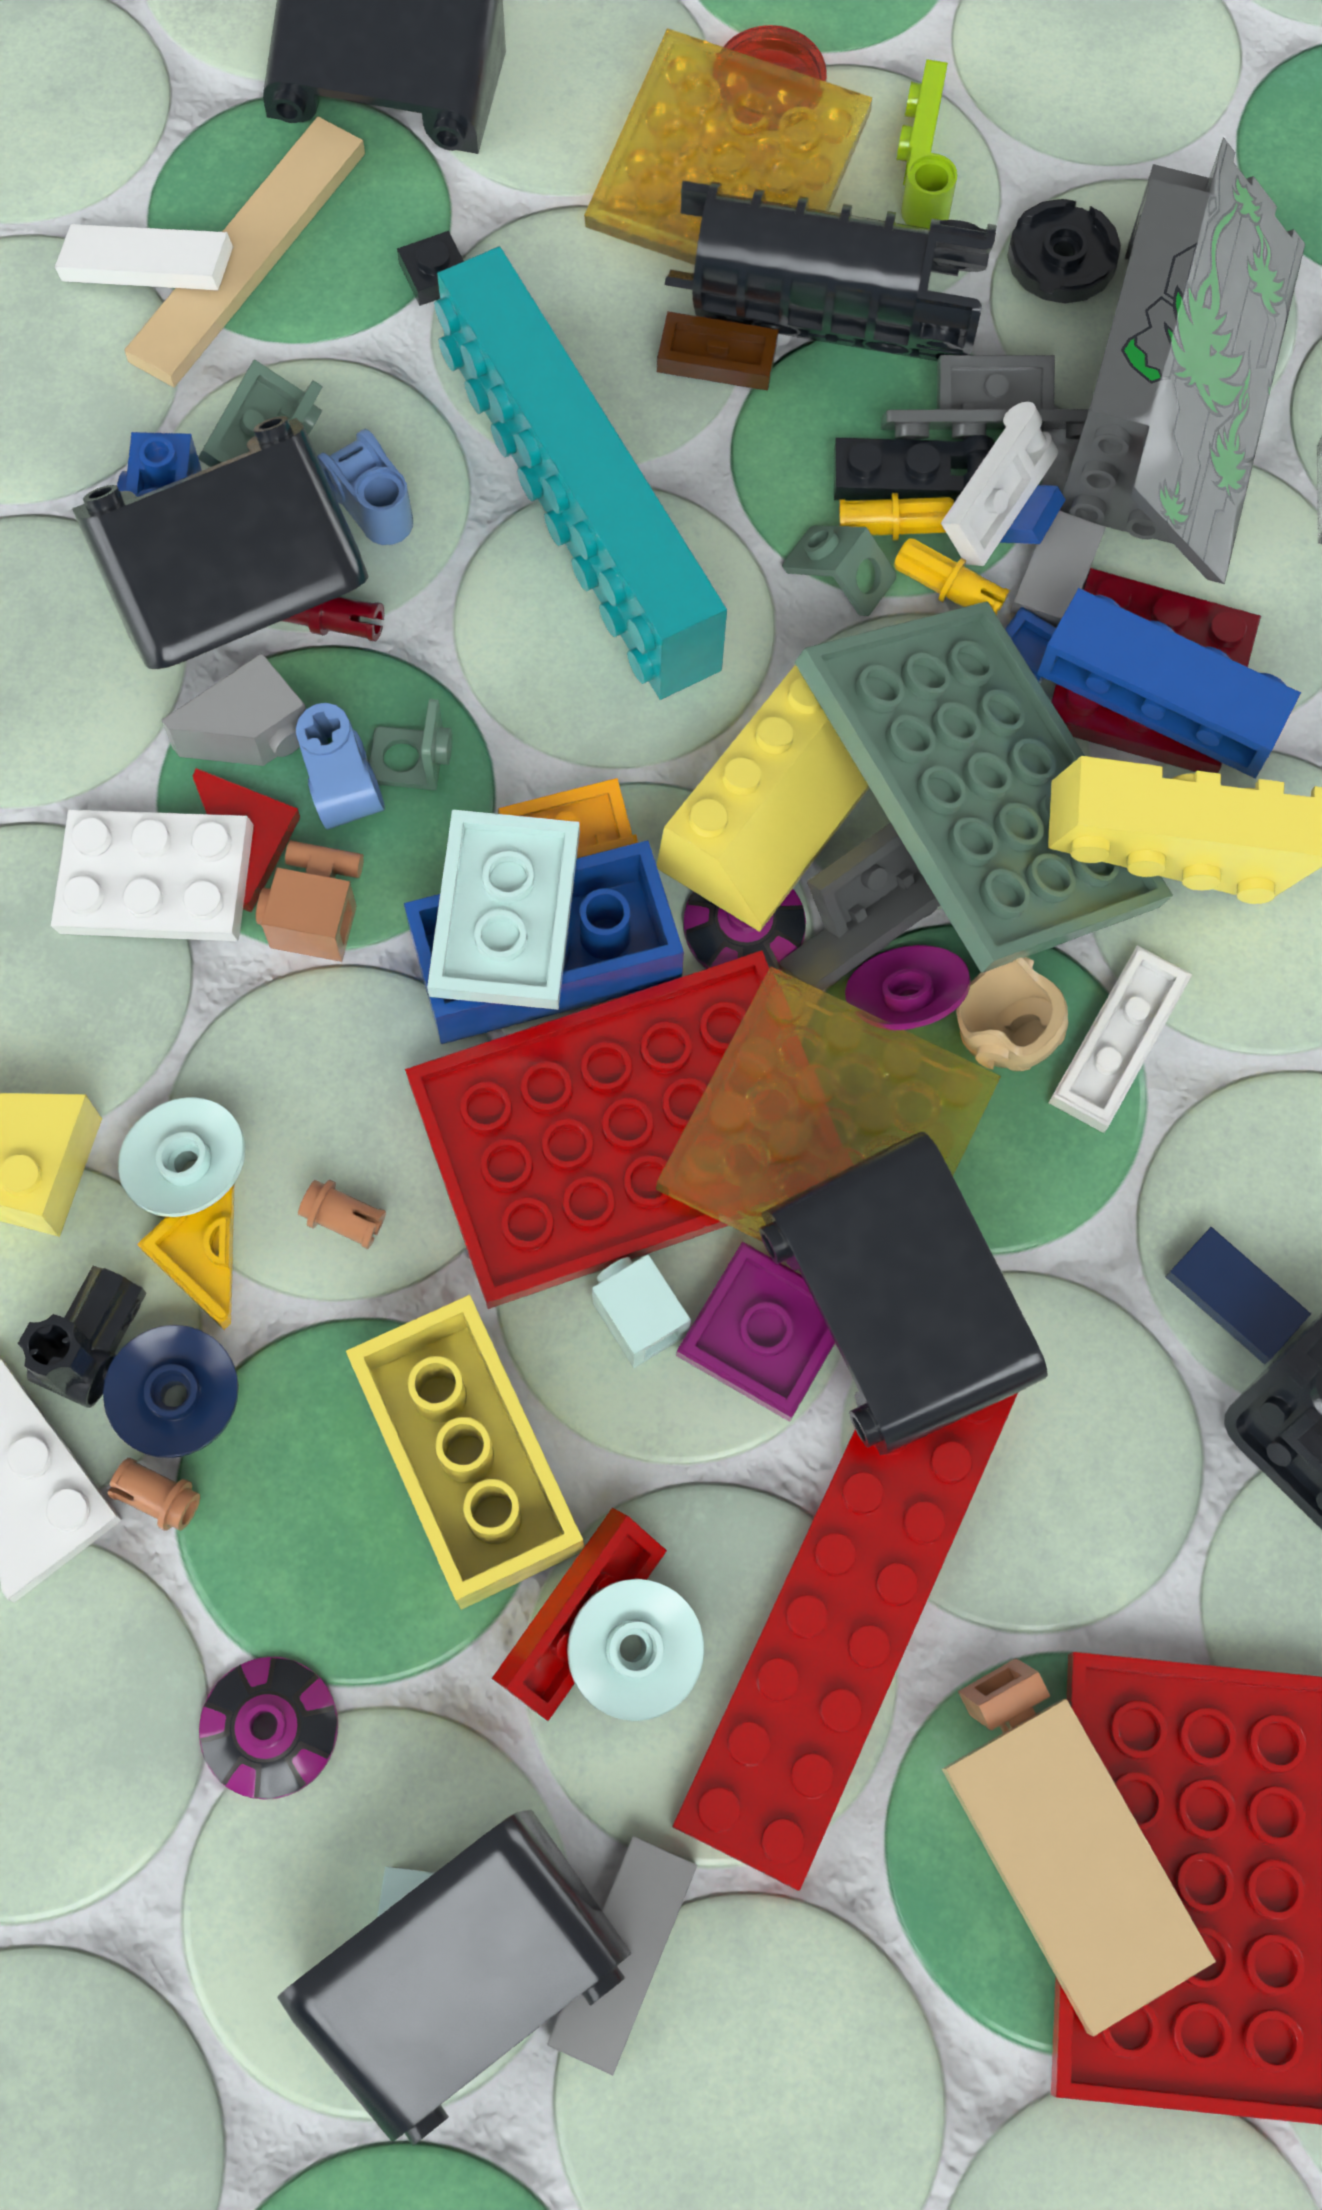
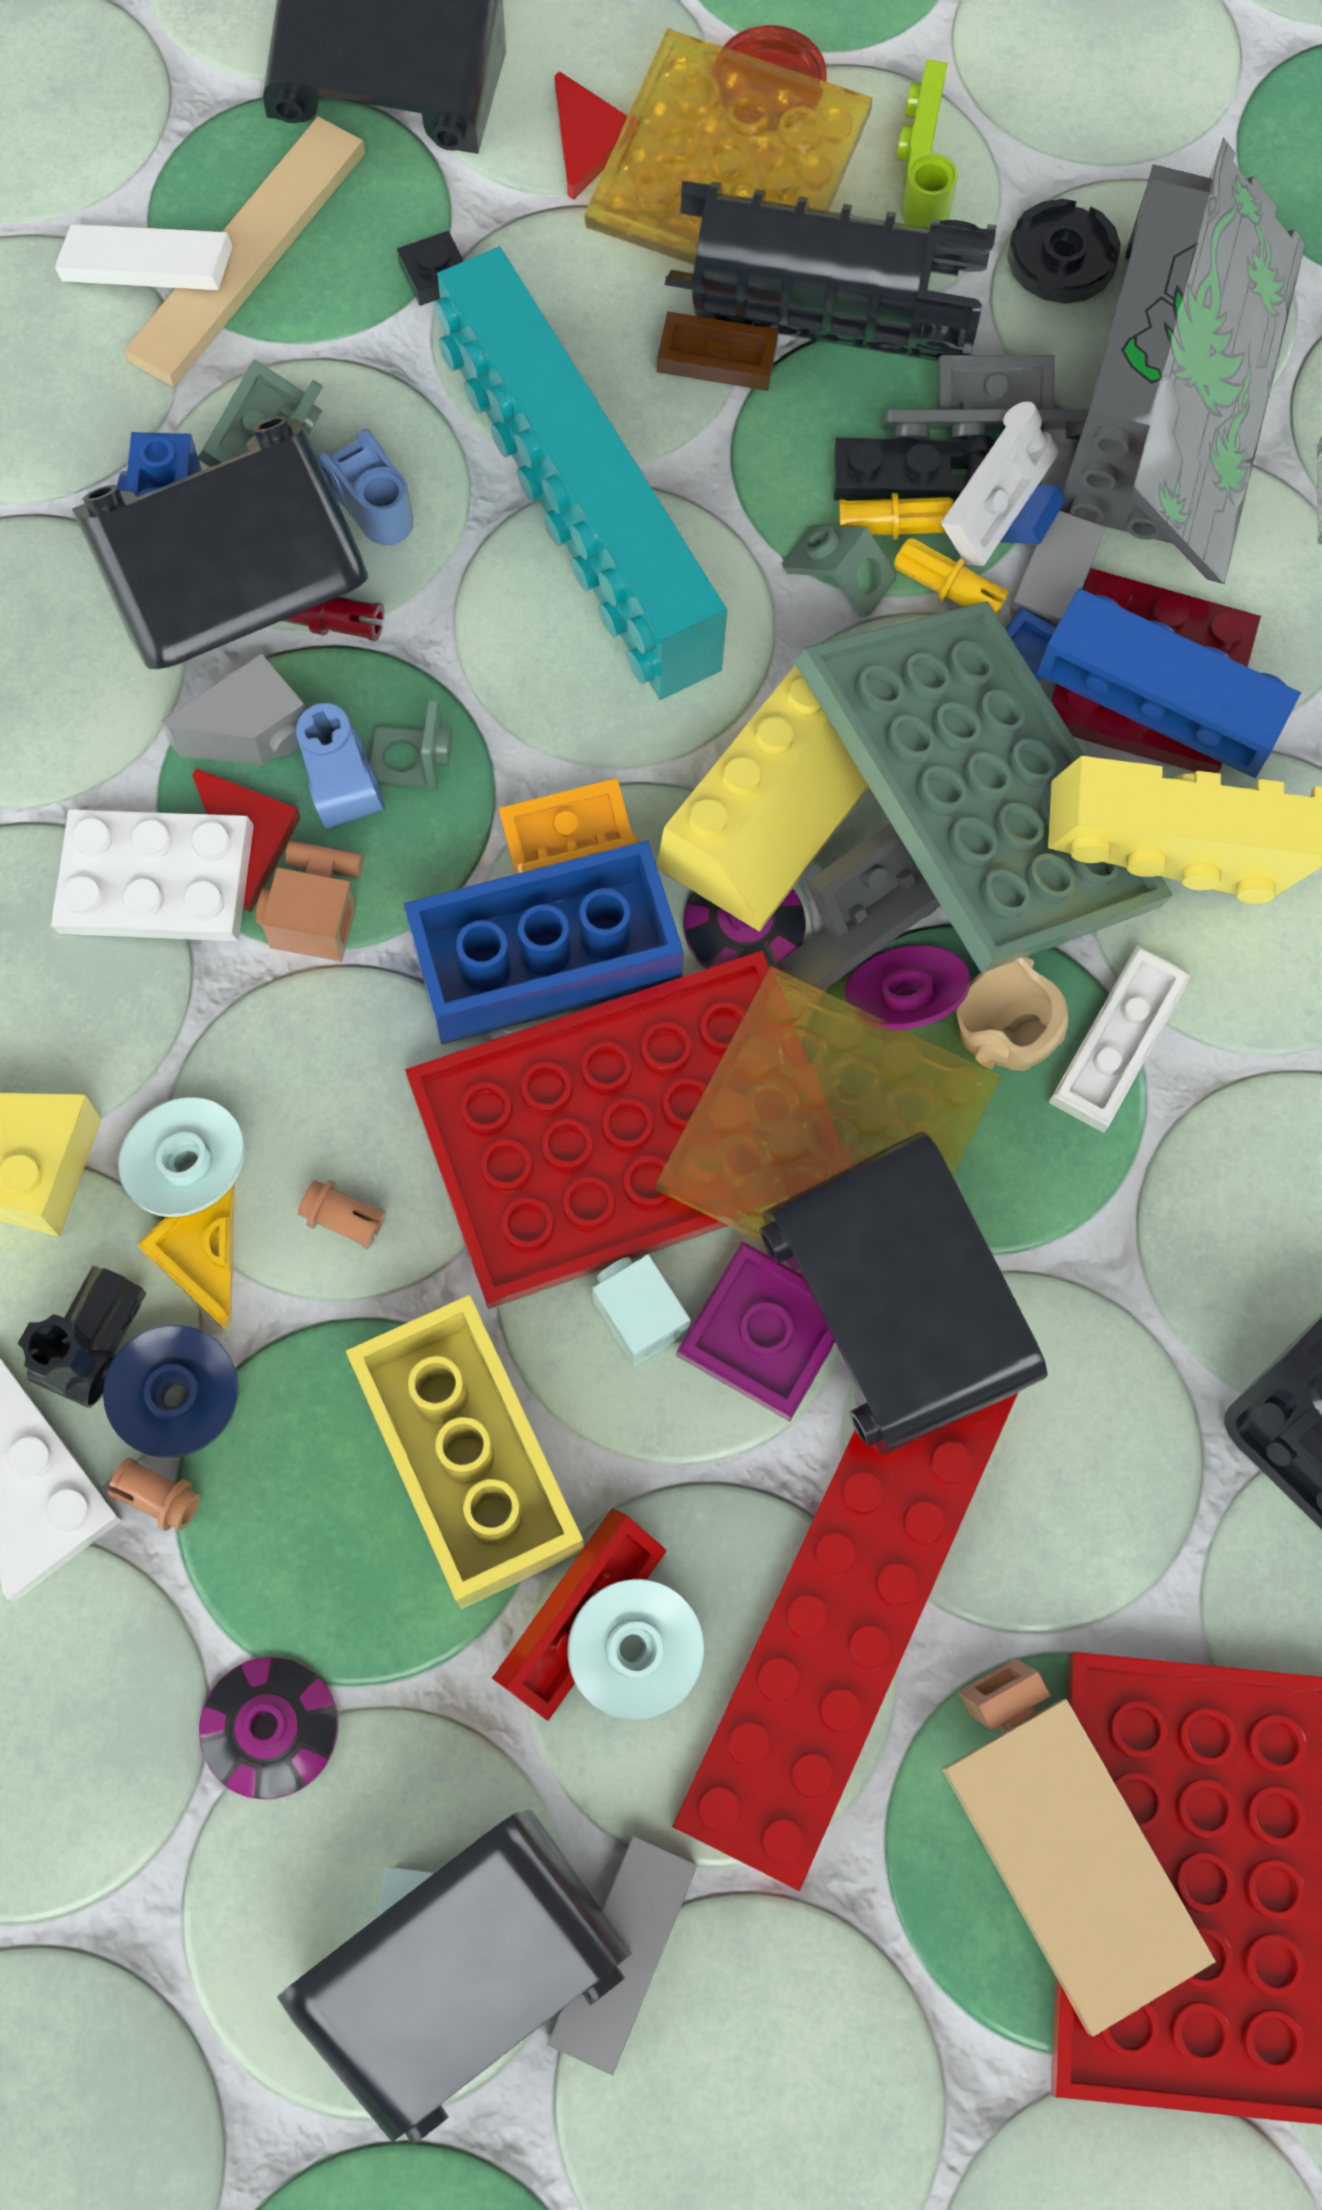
(504, 909): light aqua plate -> none
(587, 132): none -> red tile
(1238, 1295): dark blue tile -> none

